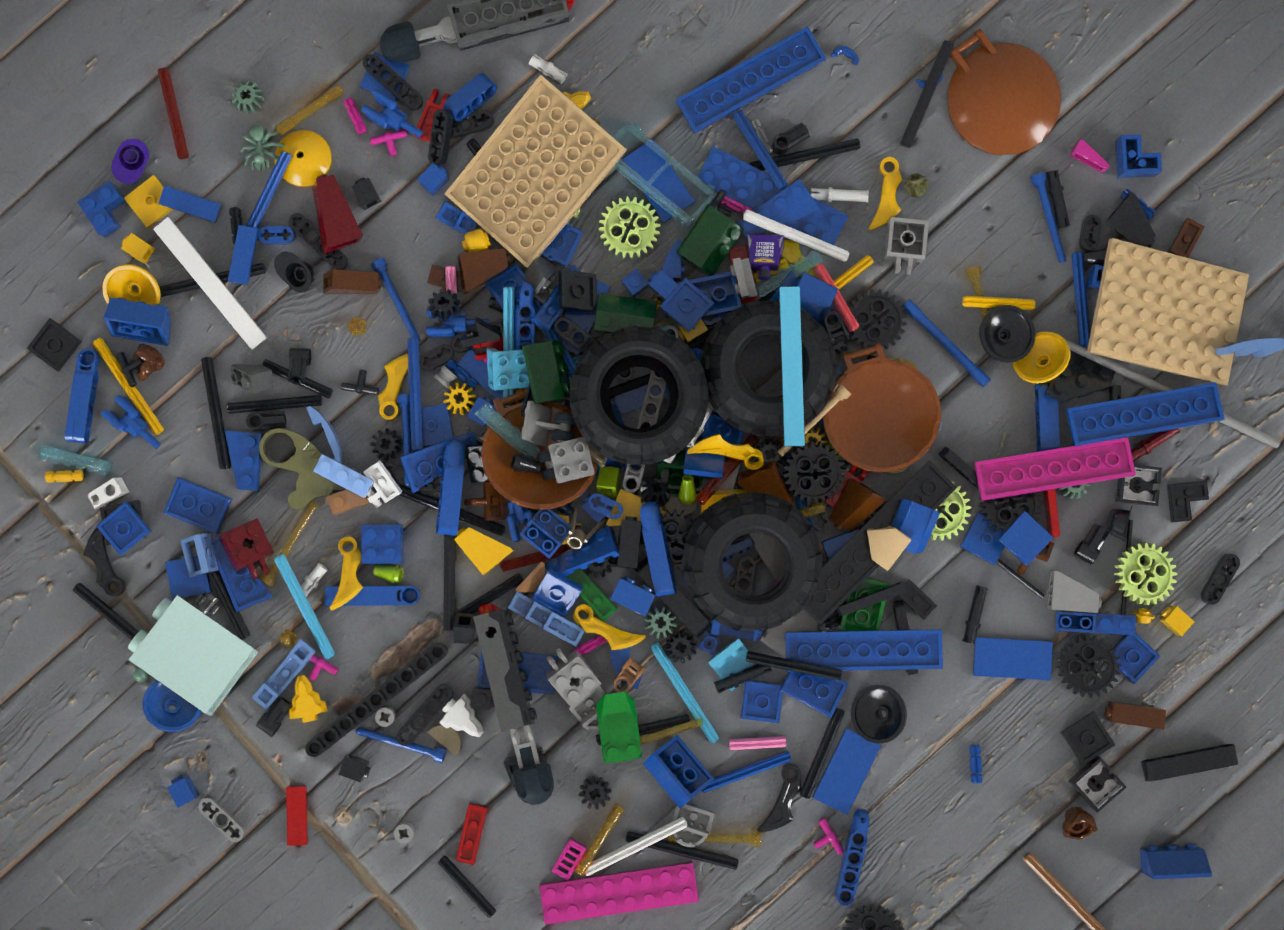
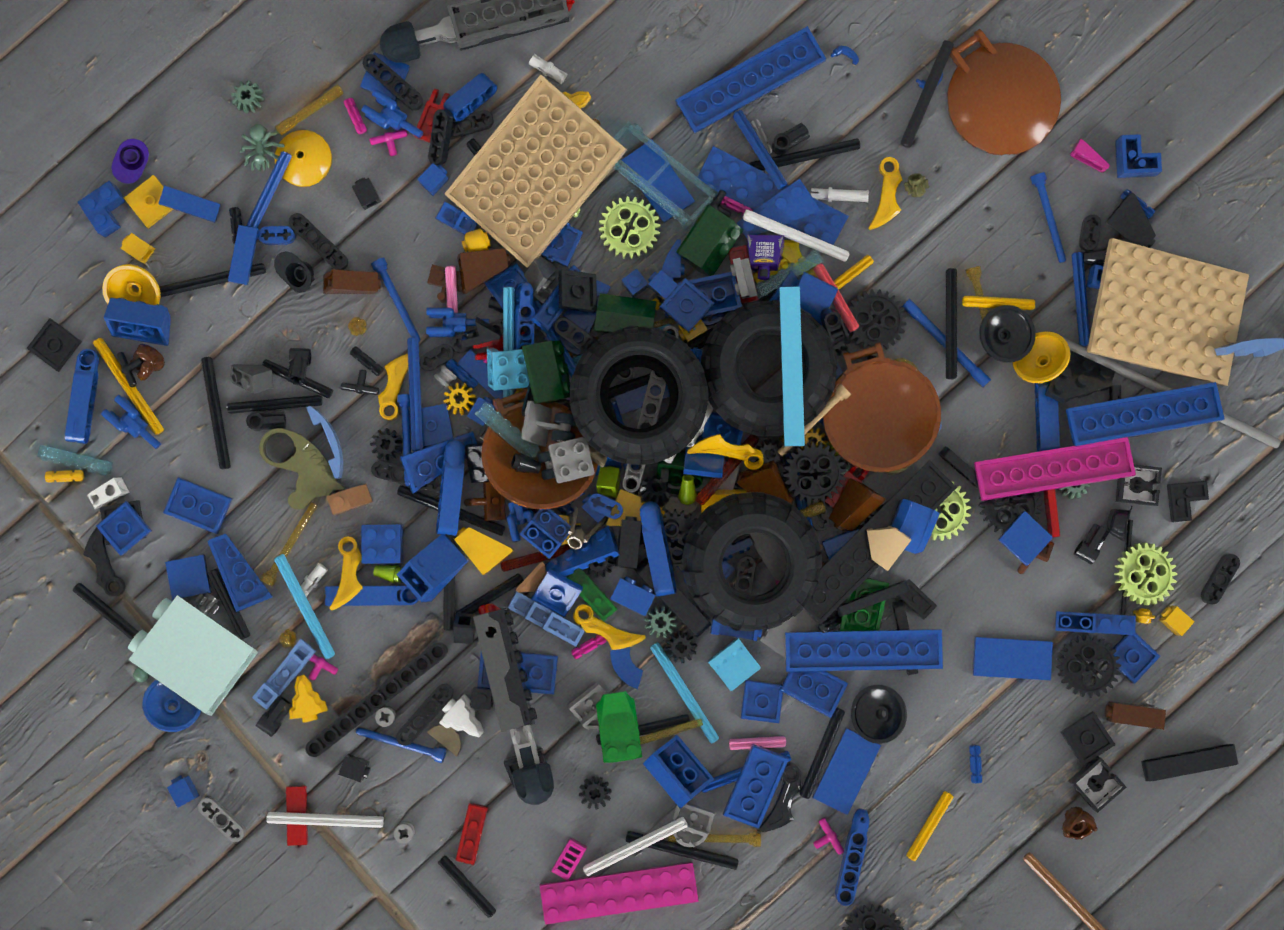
(173, 113): clear red axle -> none
(205, 554): medium blue tile -> none
(210, 283): white tile -> none
(243, 557): dark red hinge -> none
(245, 458): blue wing -> none
(325, 819): none -> white axle
(334, 215): dark red slope -> none
(343, 476): light blue plate -> none
(366, 361): none -> black axle
(383, 483): white plate -> none
(432, 568): none -> blue slope
(444, 298): black gear -> none
(572, 666): light grey hinge -> none
(587, 859): clear yellow piece -> none
(629, 674): medium nougat piece -> none
(714, 642): blue plate -> none
(738, 678): black pin -> none
(755, 786): none -> blue tile
(793, 665): black axle -> none
(900, 251): light grey hinge -> none
(929, 826): none -> yellow axle
(951, 323): none -> black axle
(975, 614): black pin -> none
(983, 540): blue plate -> none
(1021, 579): black axle -> none
(1056, 192): black pin -> none
(1071, 595): light grey slope -> none
(1146, 446): dark red pin -> none
(1174, 862): blue slope -> none
(1186, 238): reddish brown plate -> none

